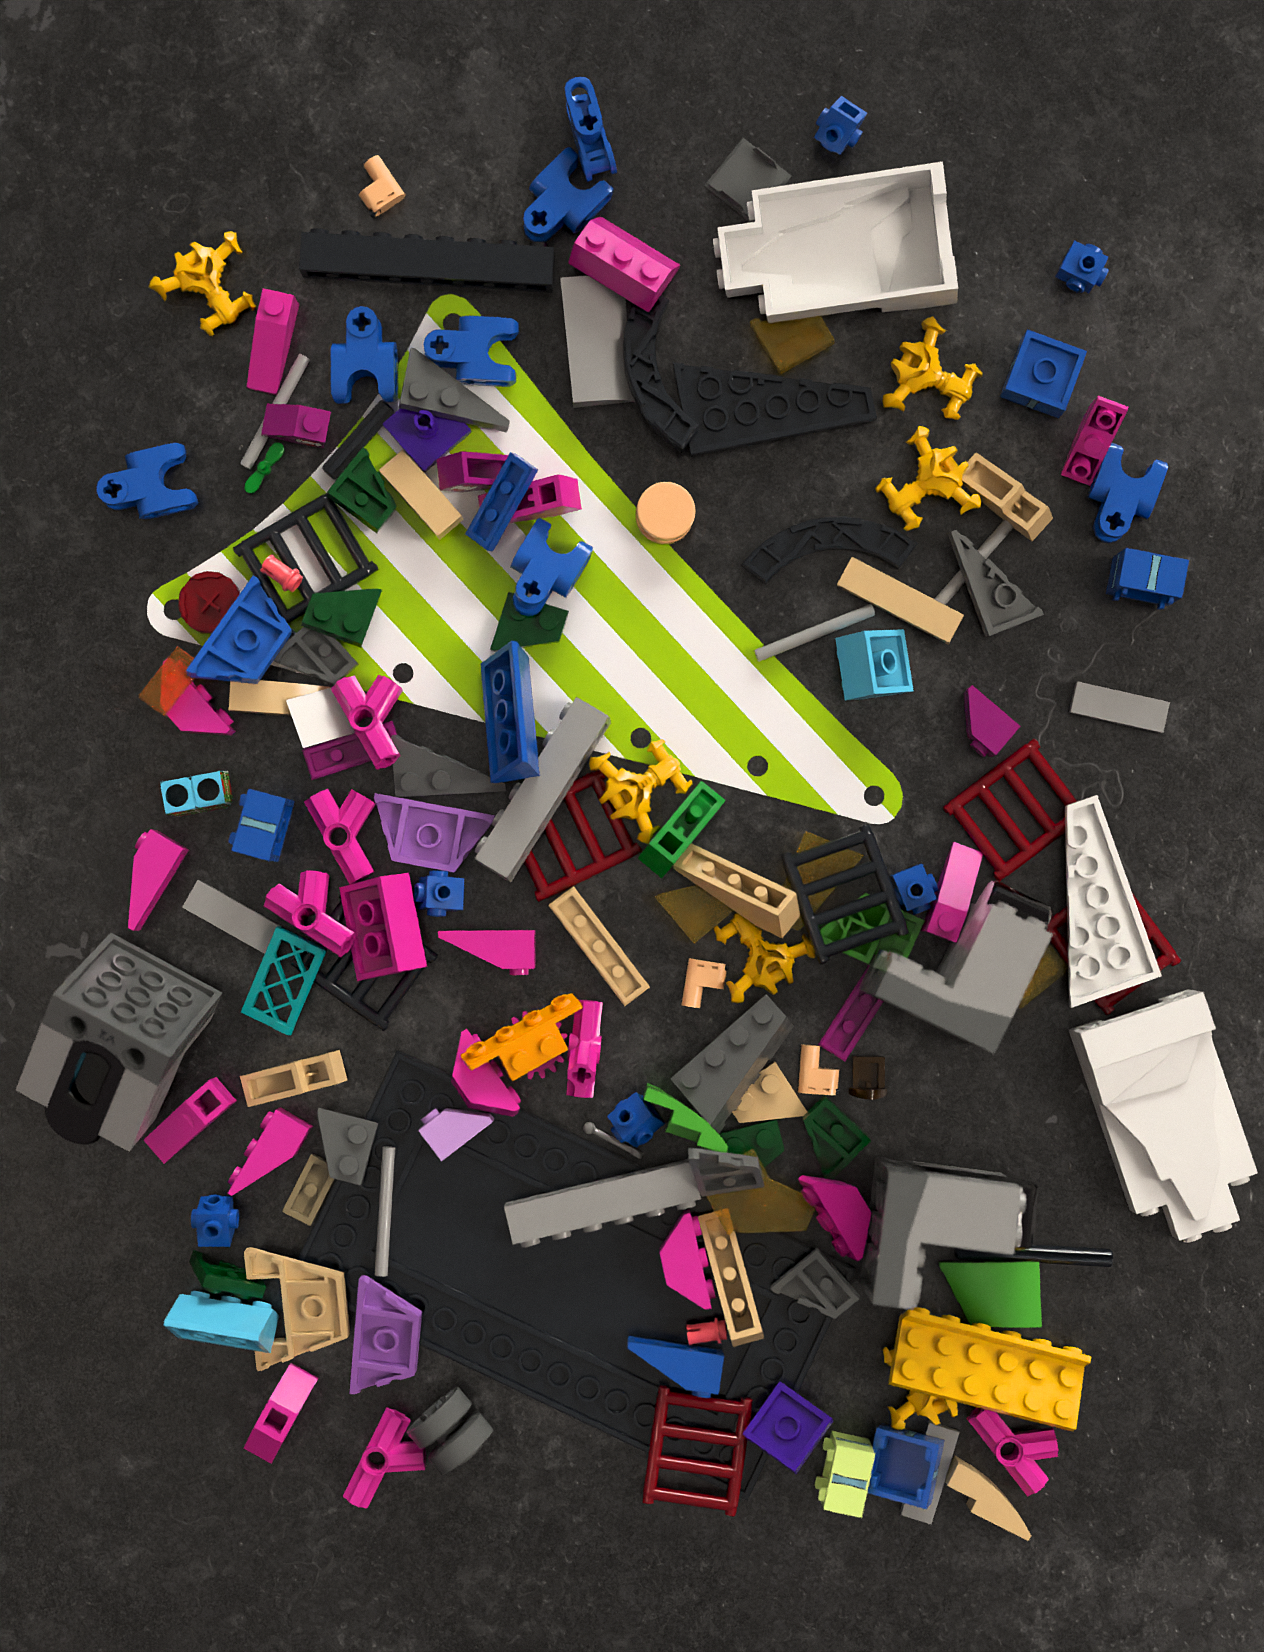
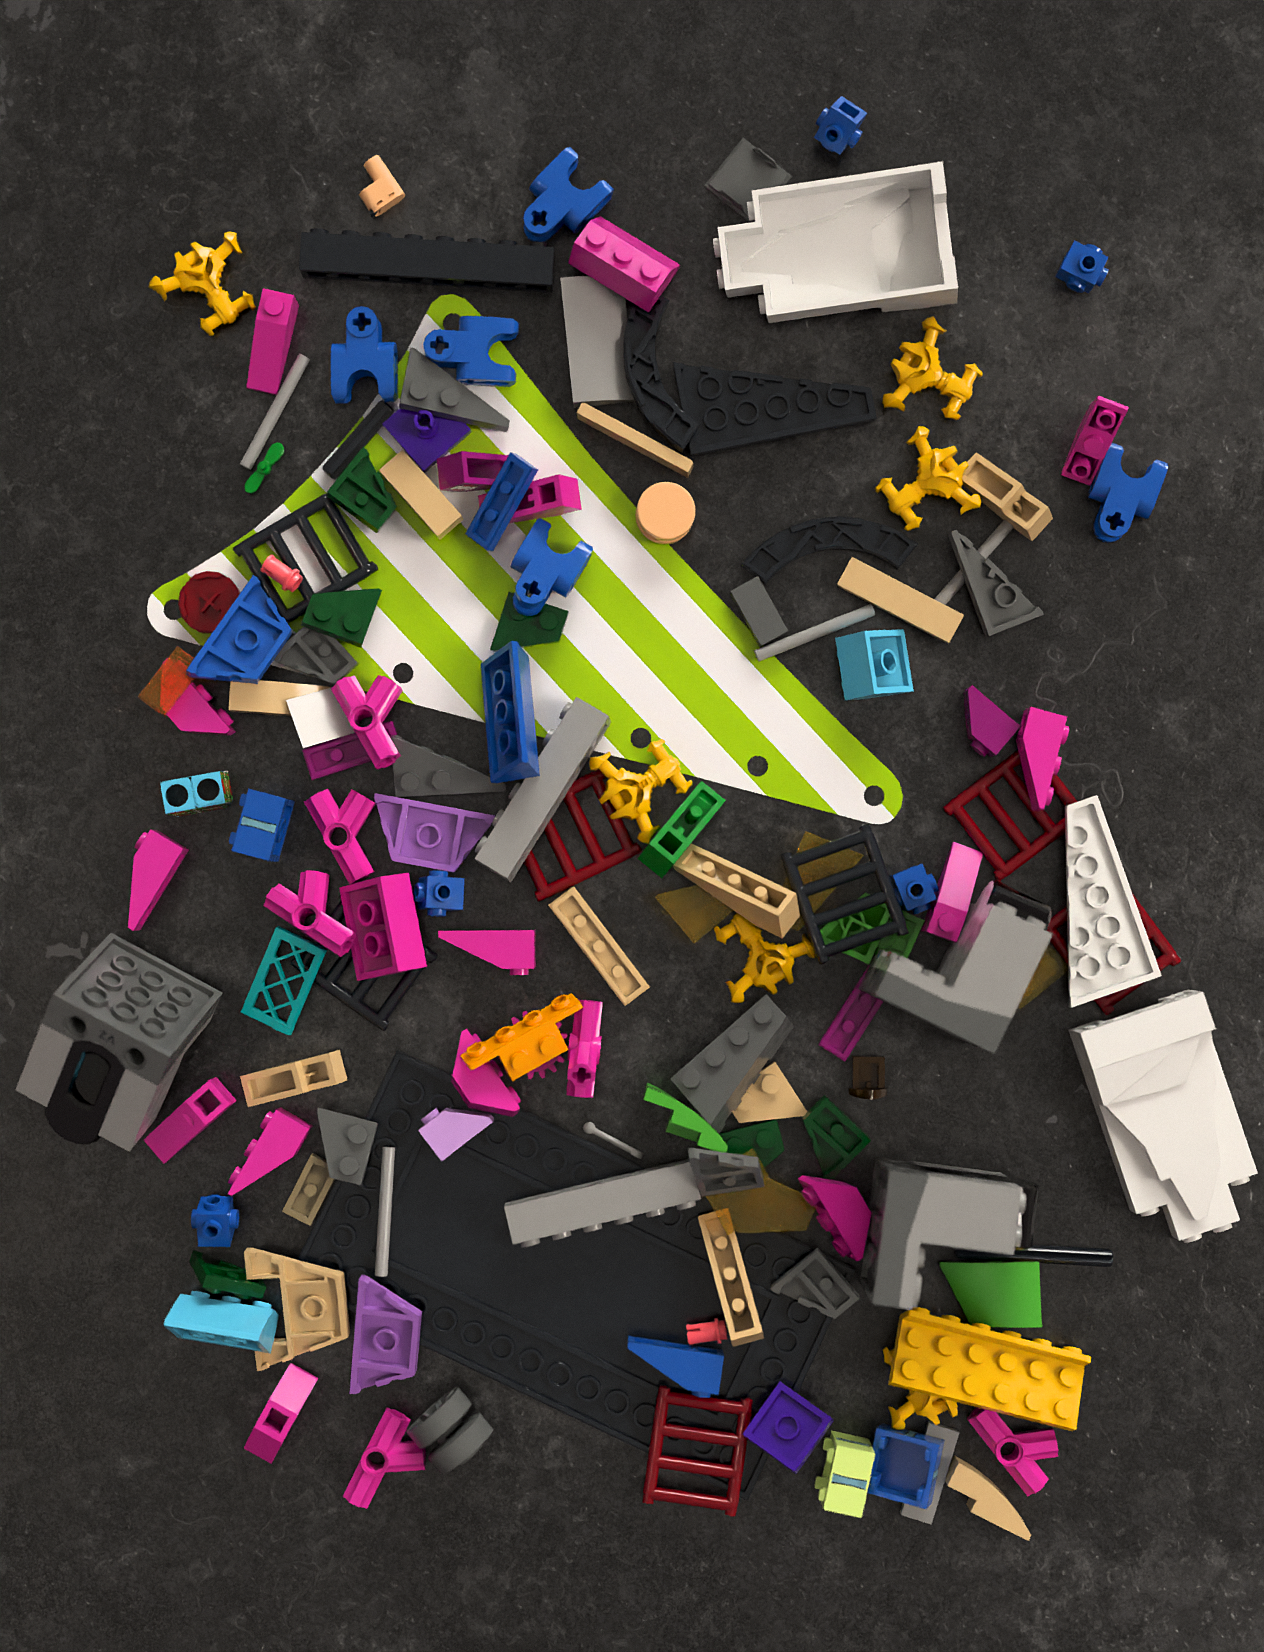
(144, 483): blue piece -> none
(230, 916): light grey tile -> none
(296, 424): magenta slope -> none
(592, 144): blue piece -> none
(635, 439): none -> tan tile
(635, 1120): blue brick -> none
(685, 1262): dark pink slope -> none
(700, 975): light nougat piece -> none
(758, 611): none -> dark grey tile
(792, 340): clear yellow wing -> none
(815, 1079): light nougat piece -> none
(1038, 750): none -> dark pink slope
(1043, 374): blue container -> none
(1119, 707): light grey tile -> none
(1147, 577): blue container -> none

